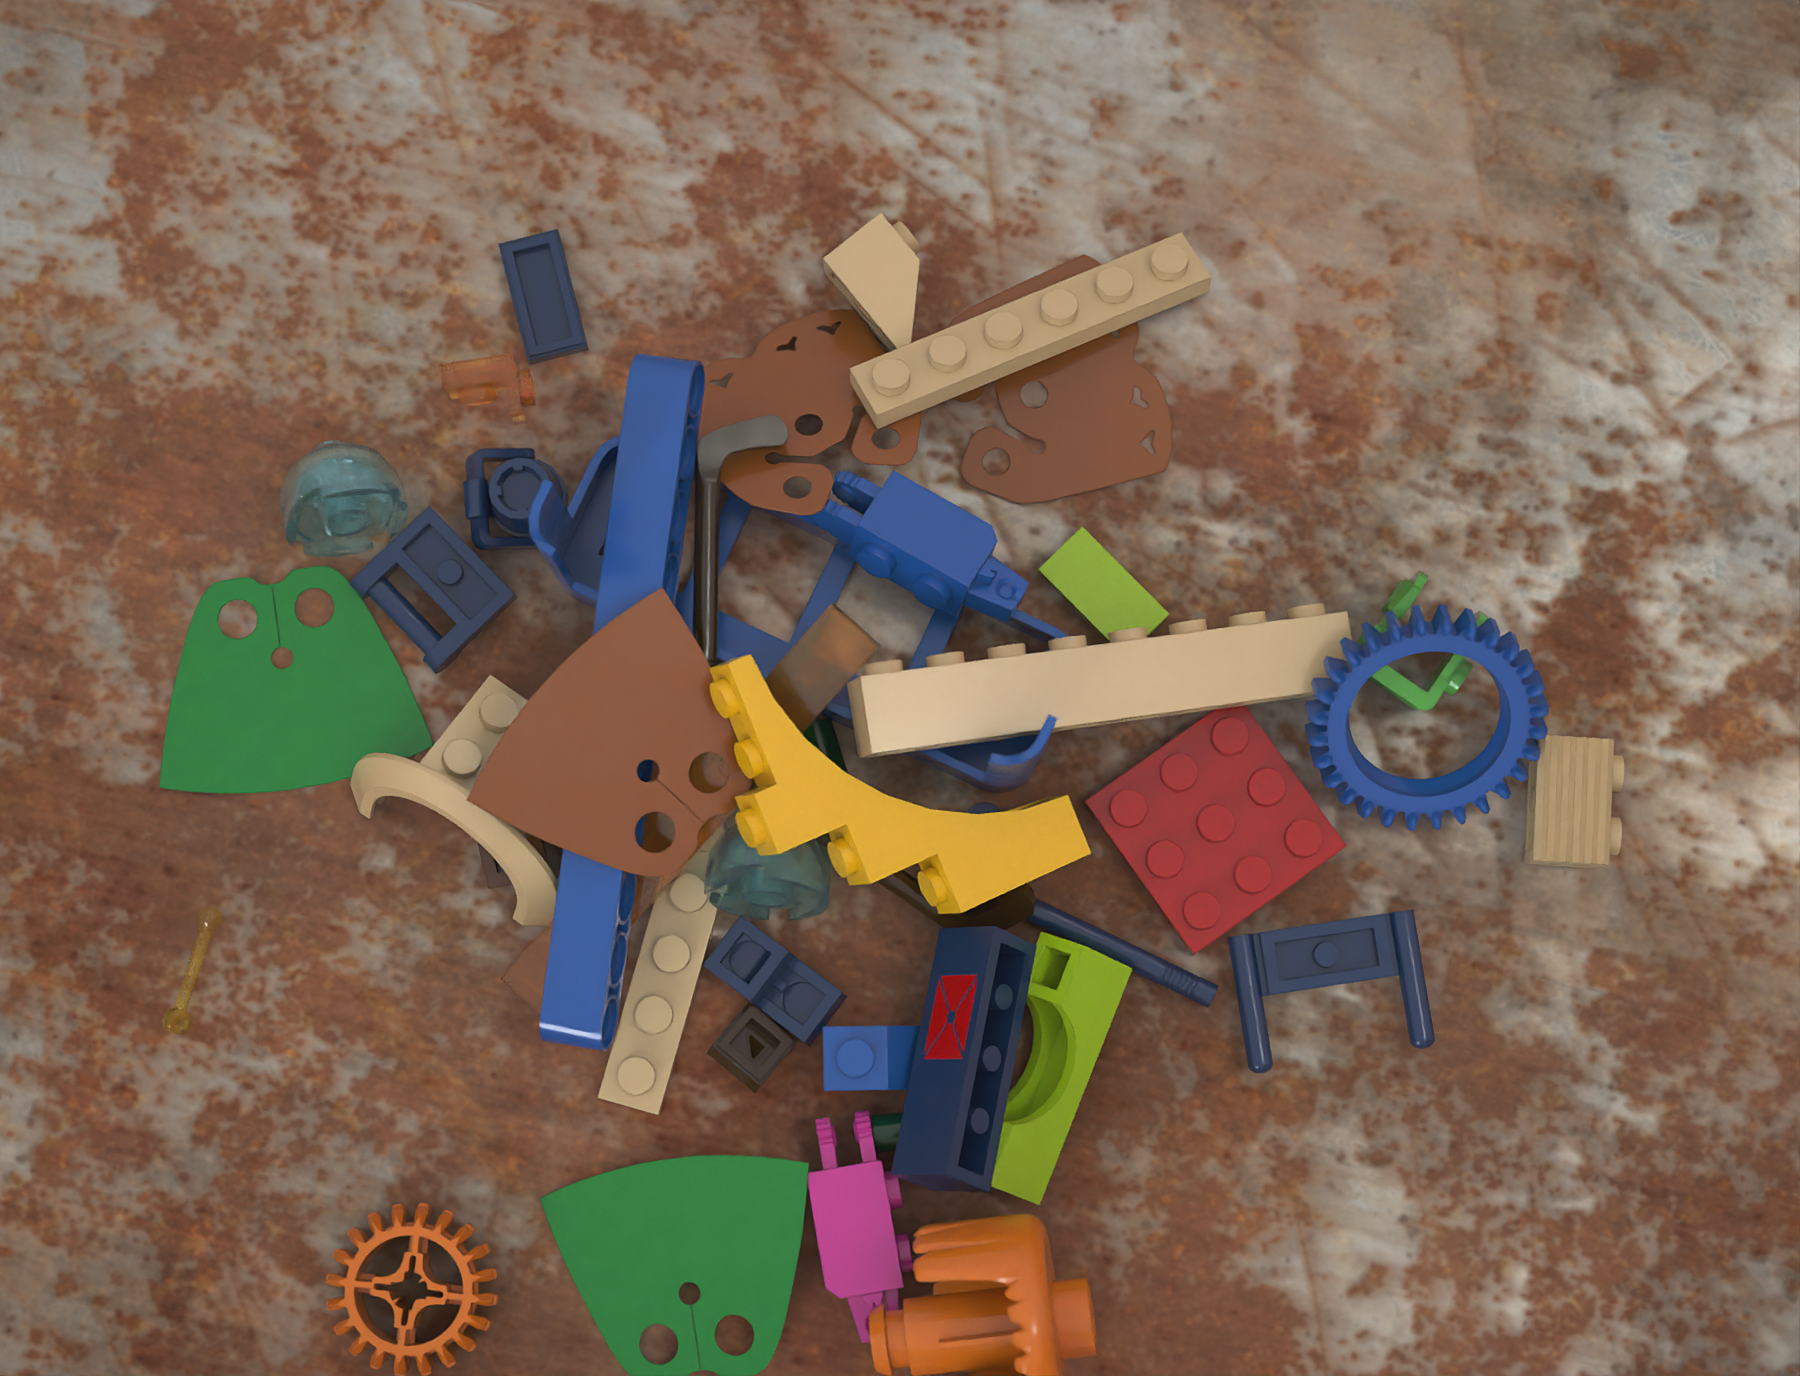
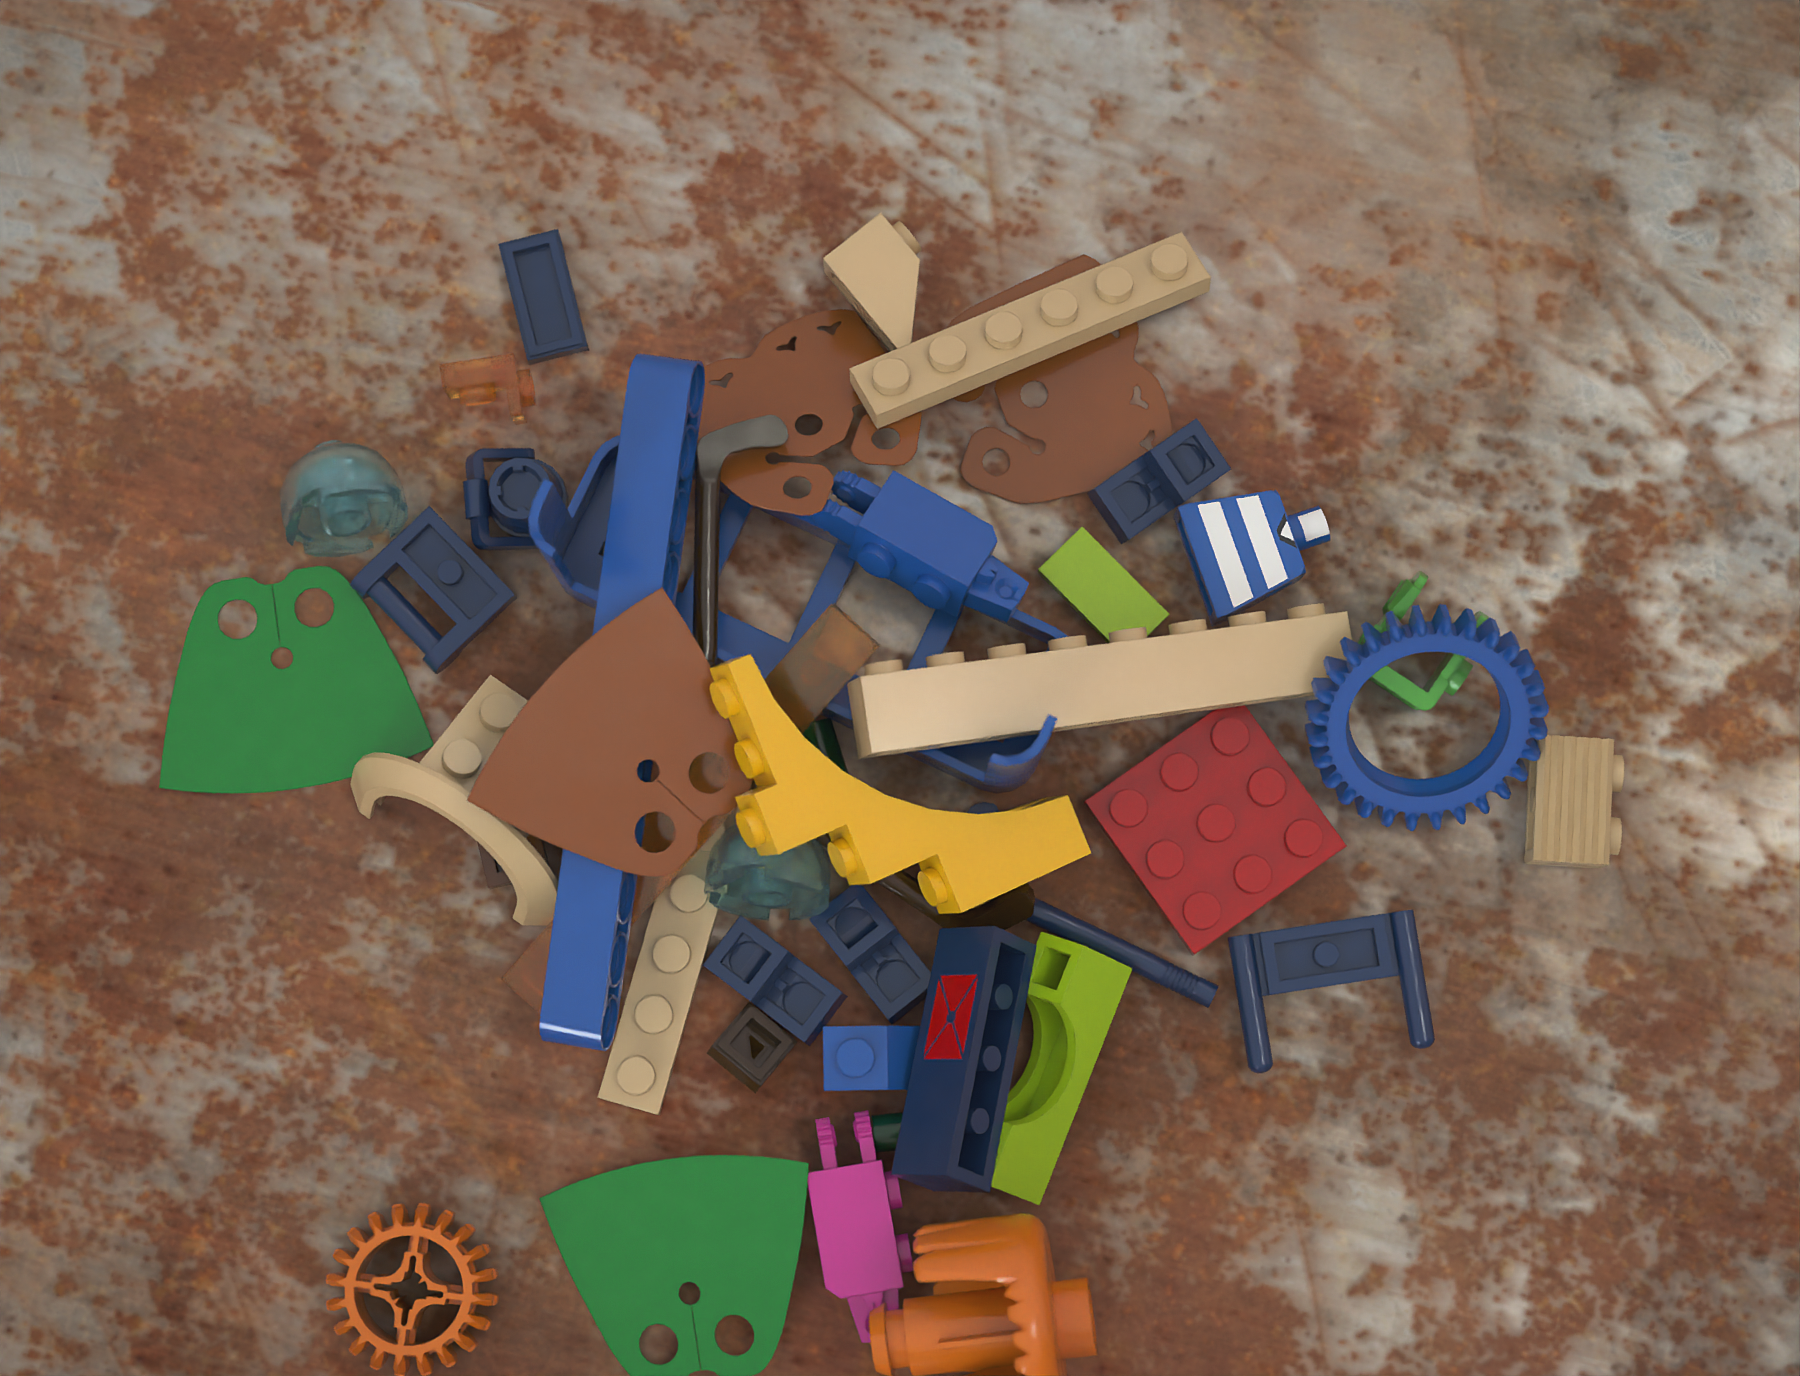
(177, 1019): clear yellow hinge -> none
(874, 952): none -> dark blue slope
(1159, 481): none -> dark blue slope
(1246, 548): none -> torso

